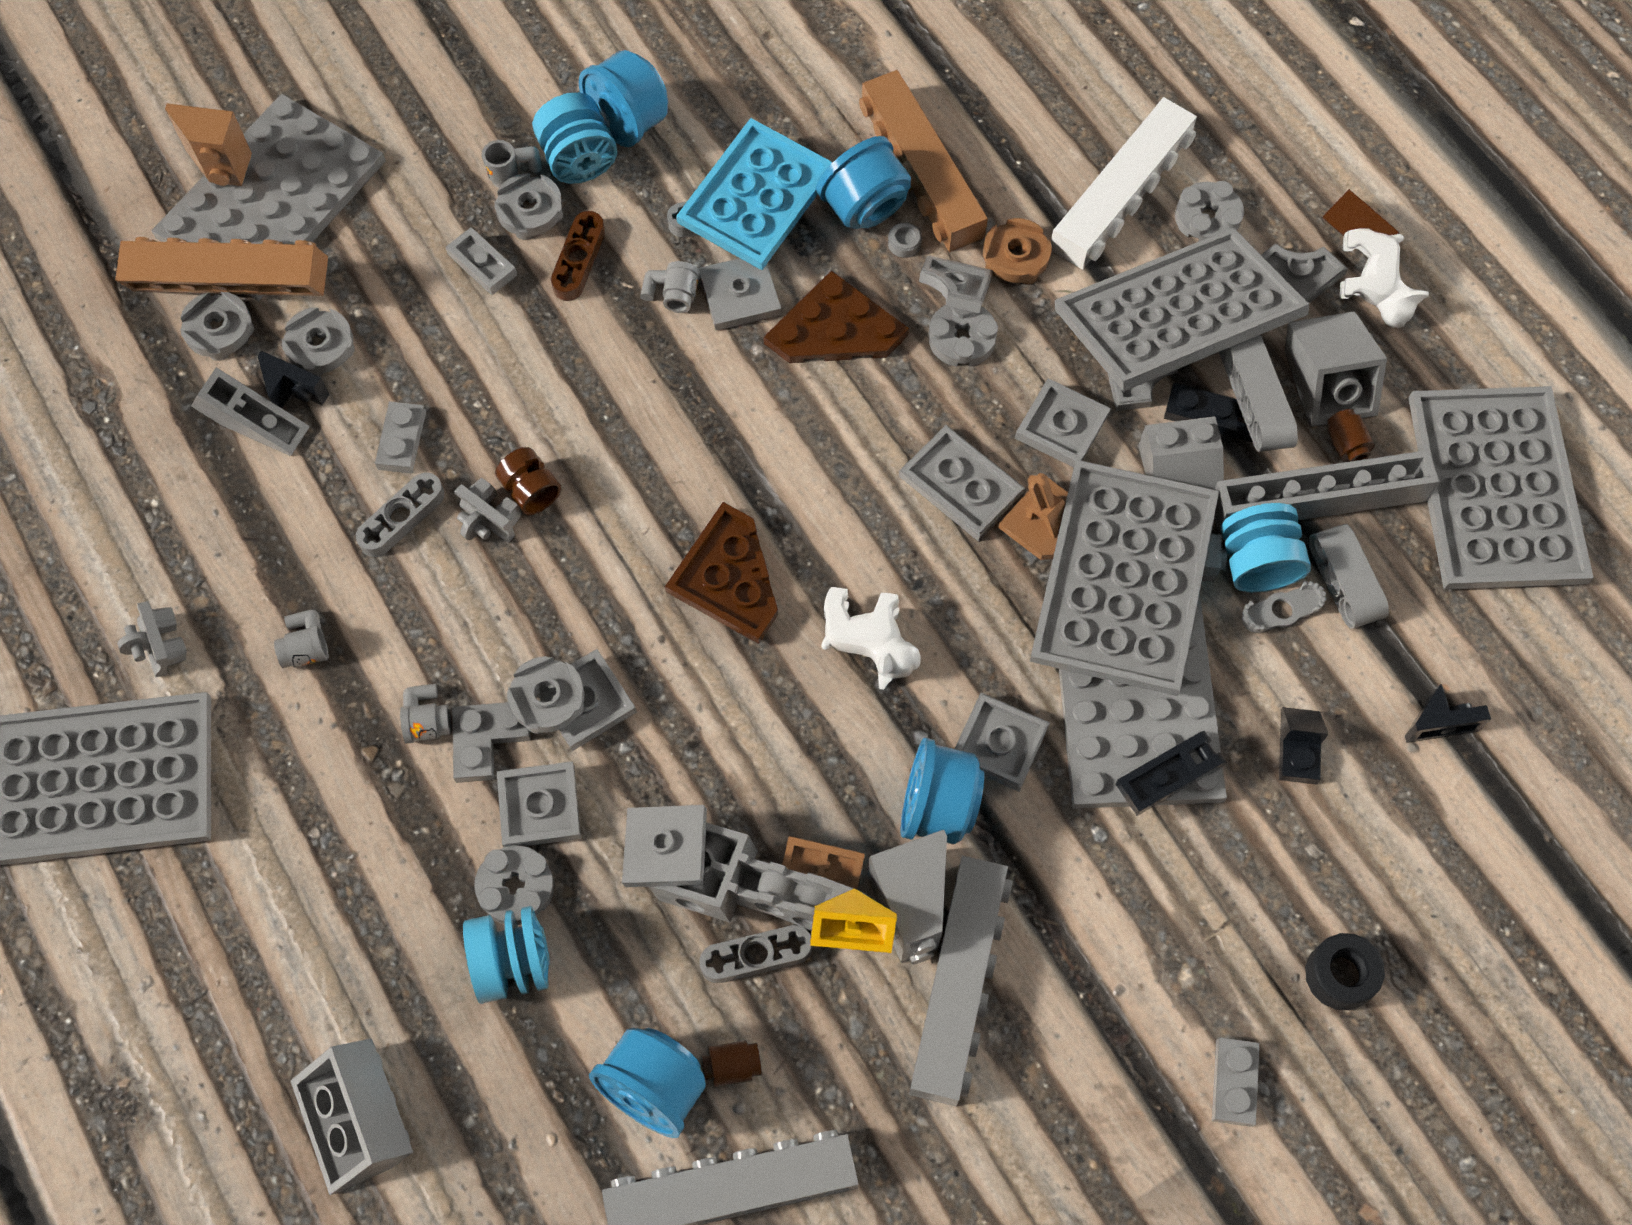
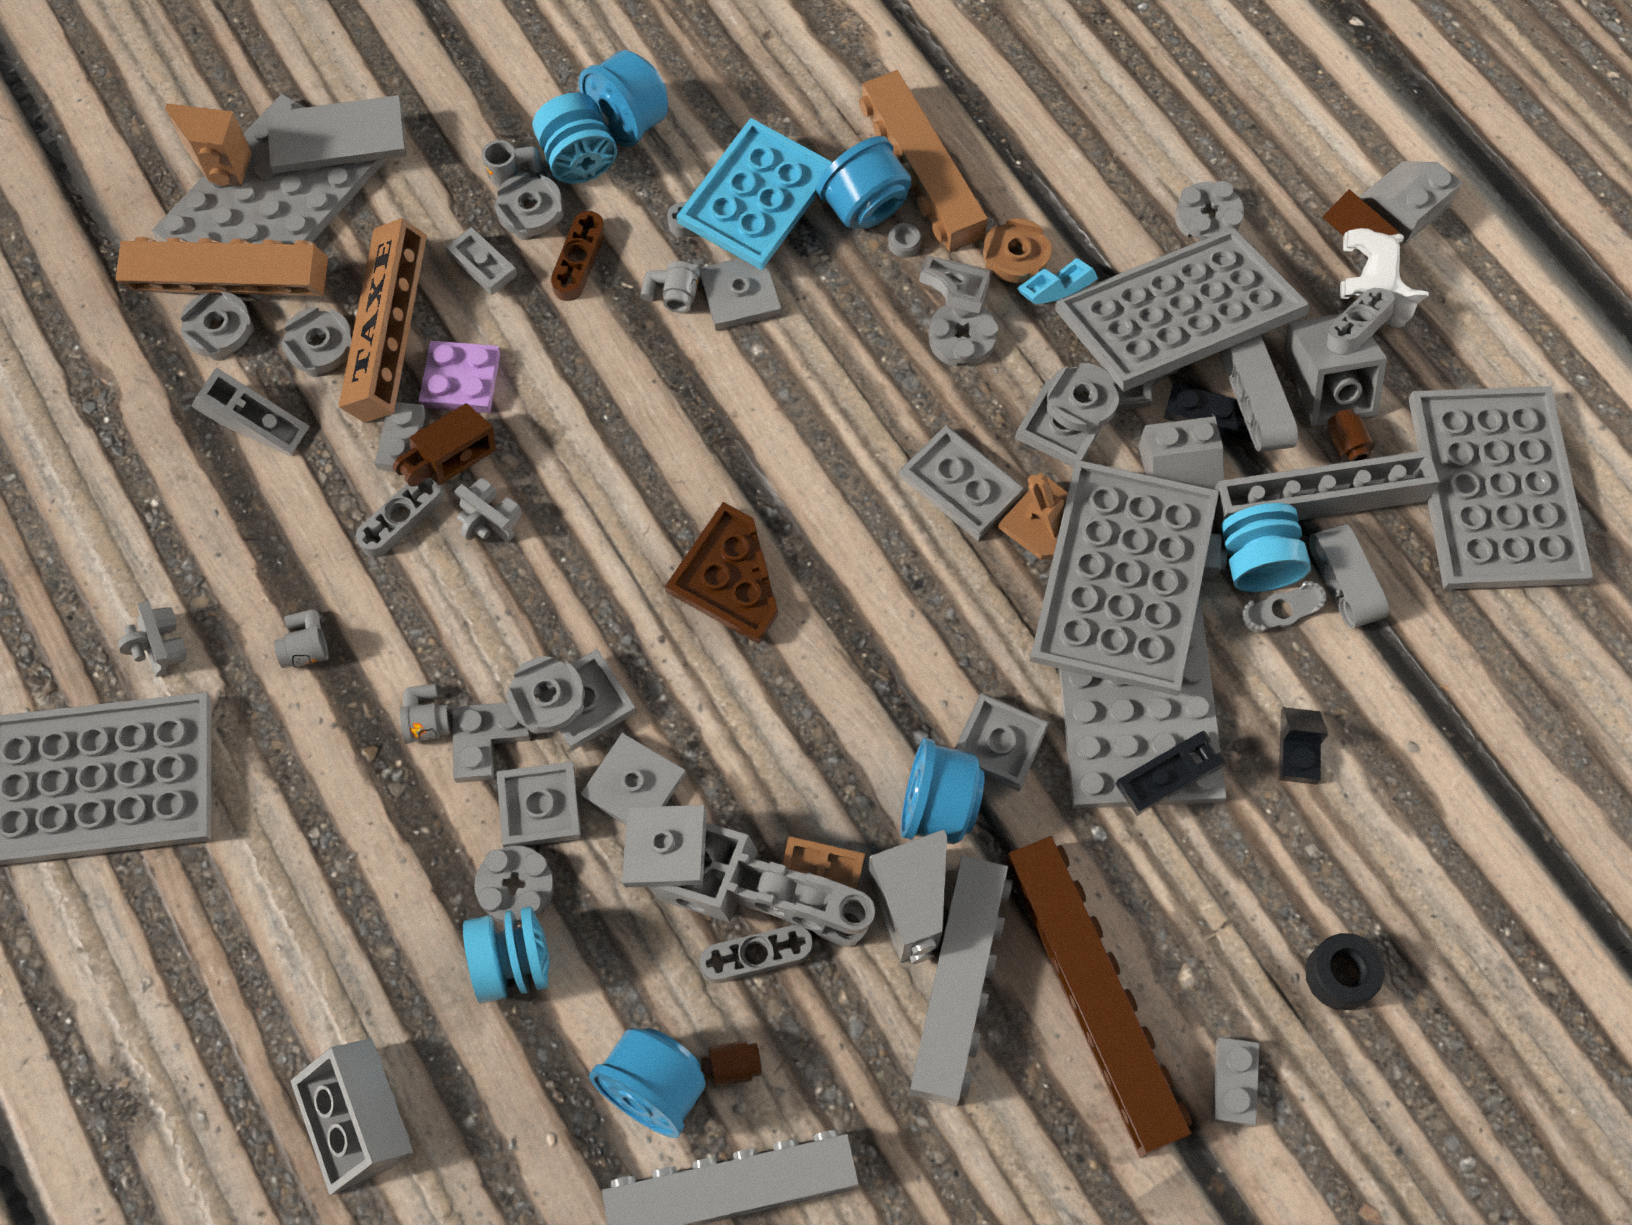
(287, 379): black slope -> none
(336, 134): none -> light grey tile
(383, 321): none -> medium nougat brick
(446, 447): none -> reddish brown brick
(459, 376): none -> lavender plate
(528, 480): reddish brown wheel -> none
(632, 779): none -> light grey plate
(835, 325): reddish brown plate -> none
(853, 923): yellow slope -> none
(870, 635): white animal -> none
(1047, 287): none -> medium azure slope
(1077, 415): none -> light grey plate
(1097, 997): none -> reddish brown brick
(1123, 183): white brick -> none
(1306, 272): light grey tile -> none
(1372, 307): none -> light grey beam
(1412, 195): none -> light grey slope
(1439, 721): black slope -> none

